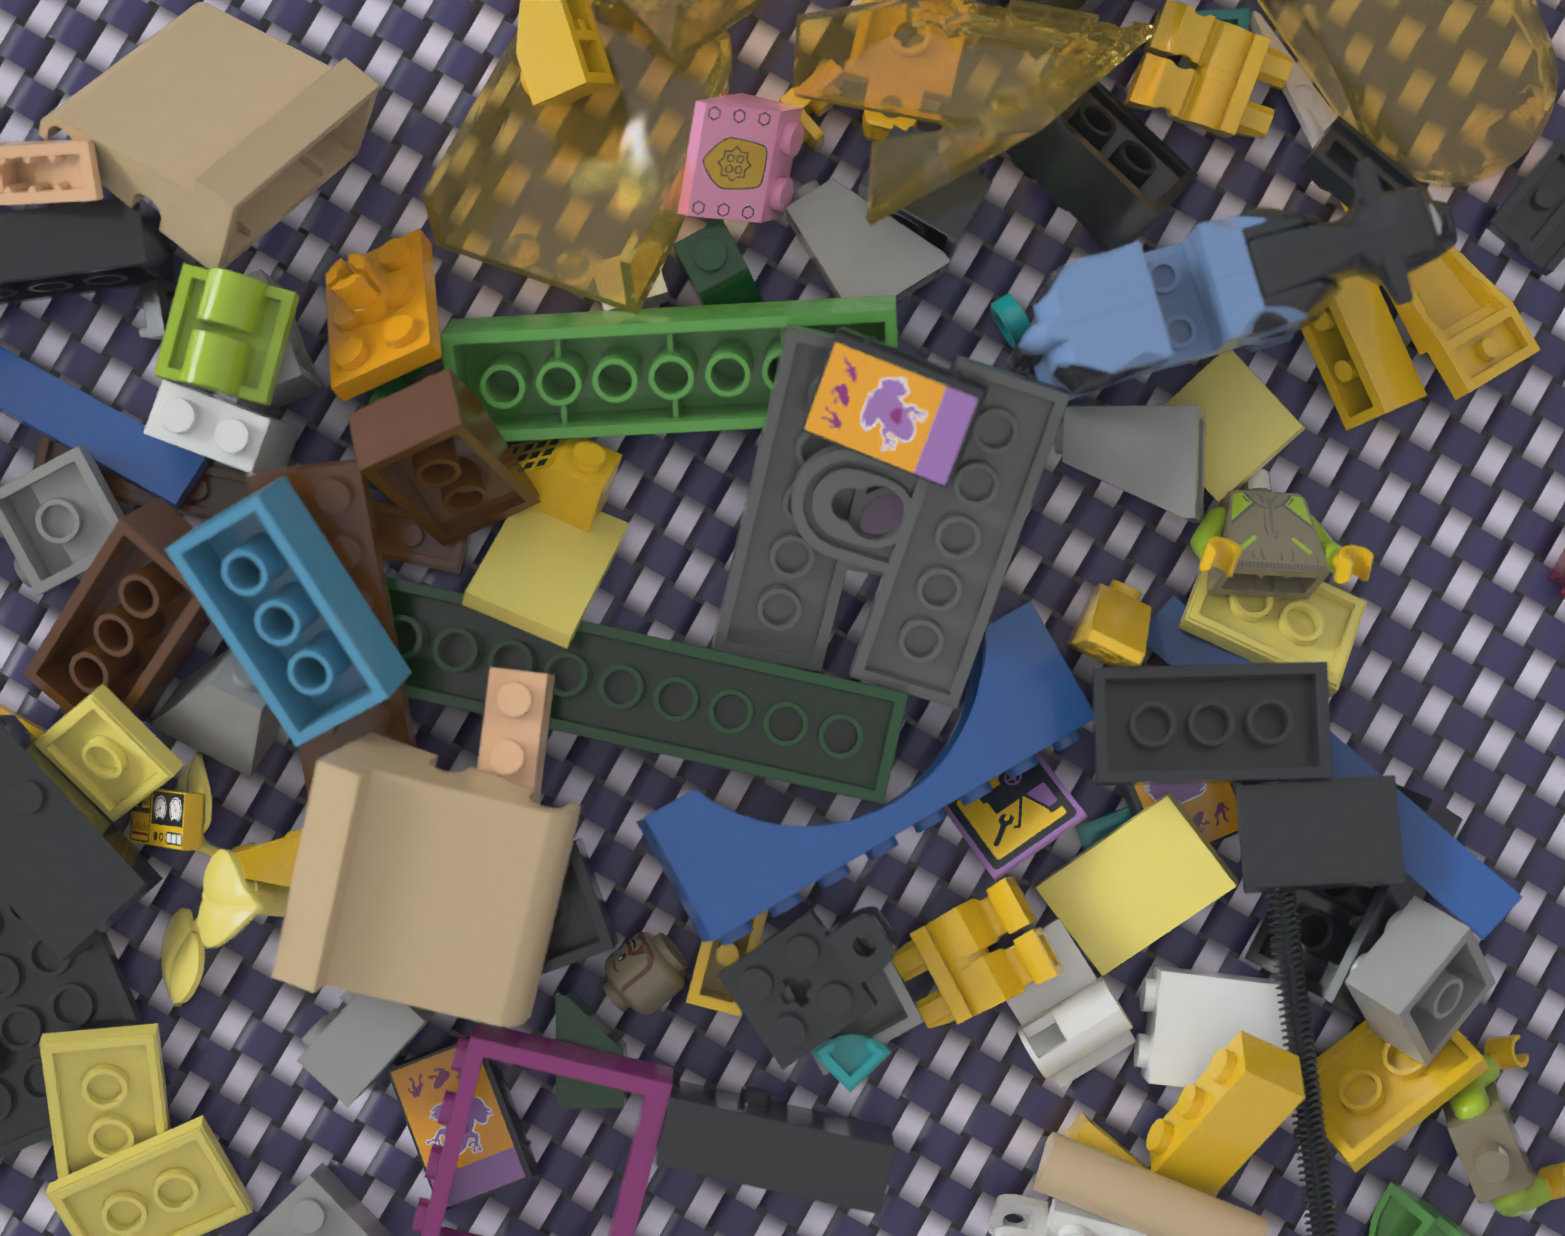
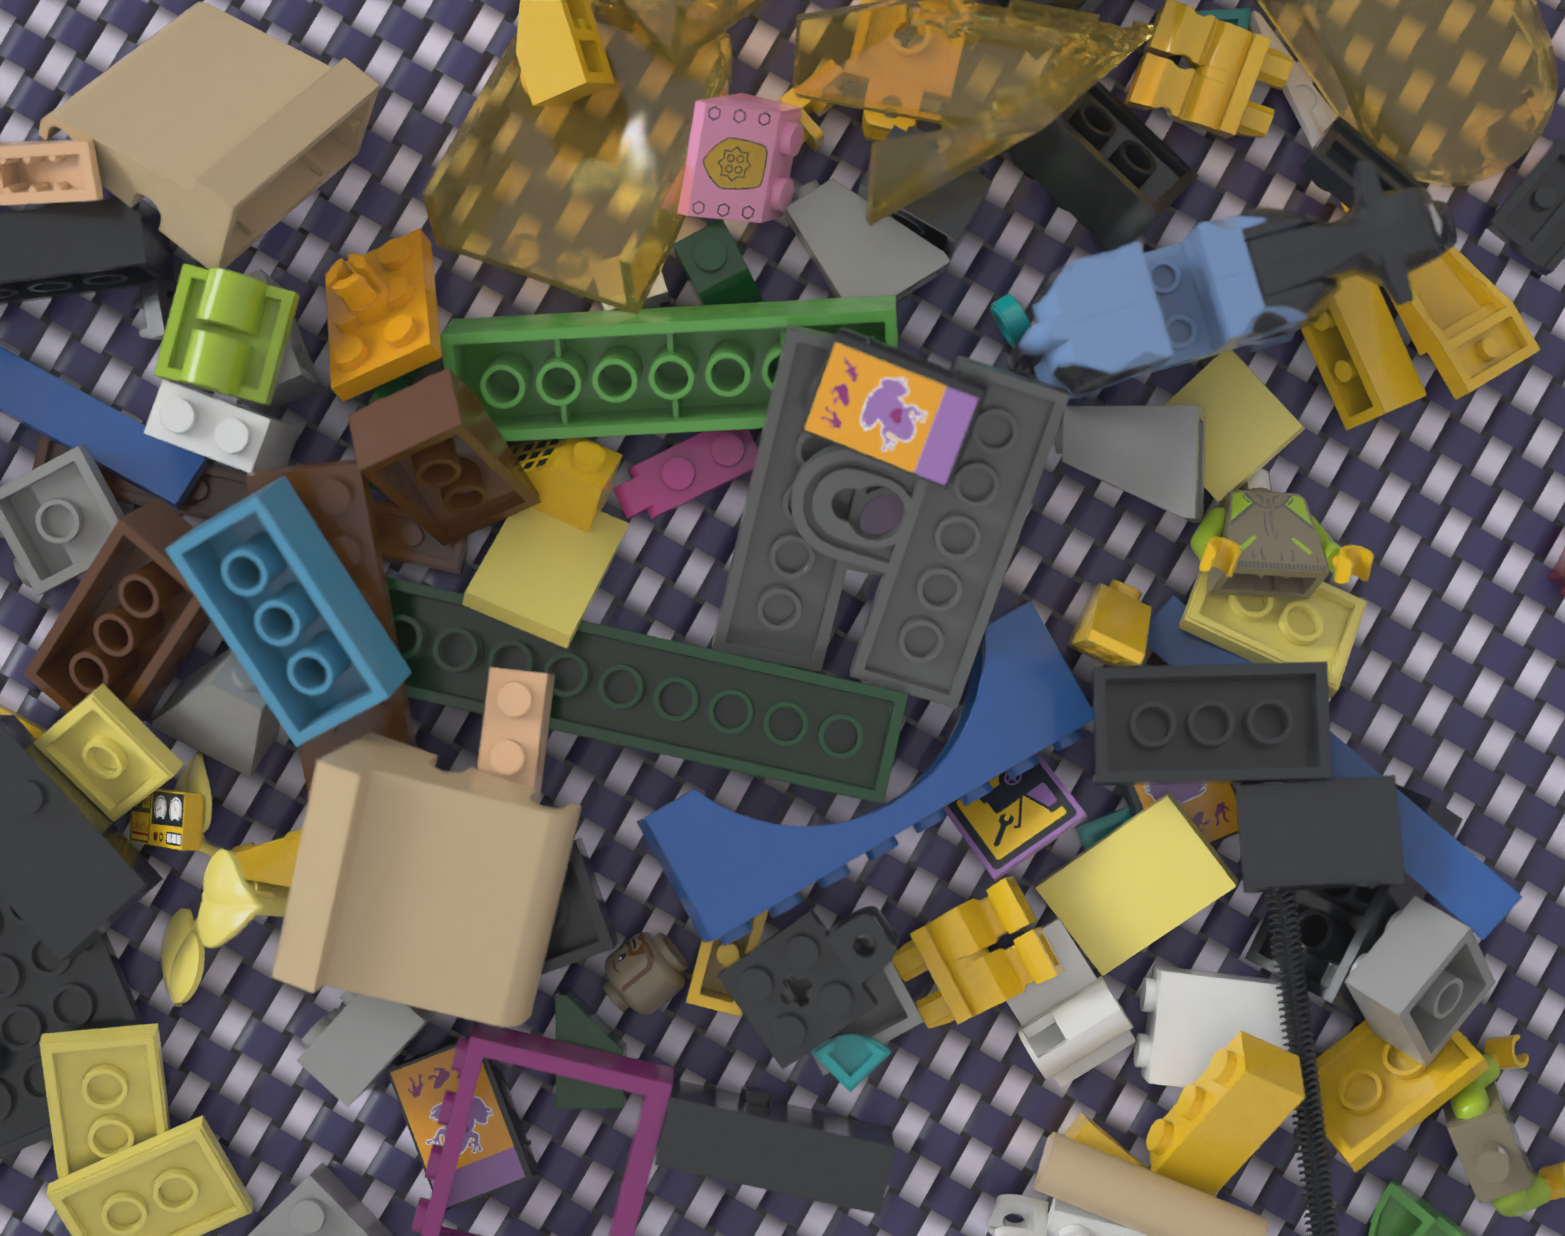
(686, 472): none -> dark pink hinge

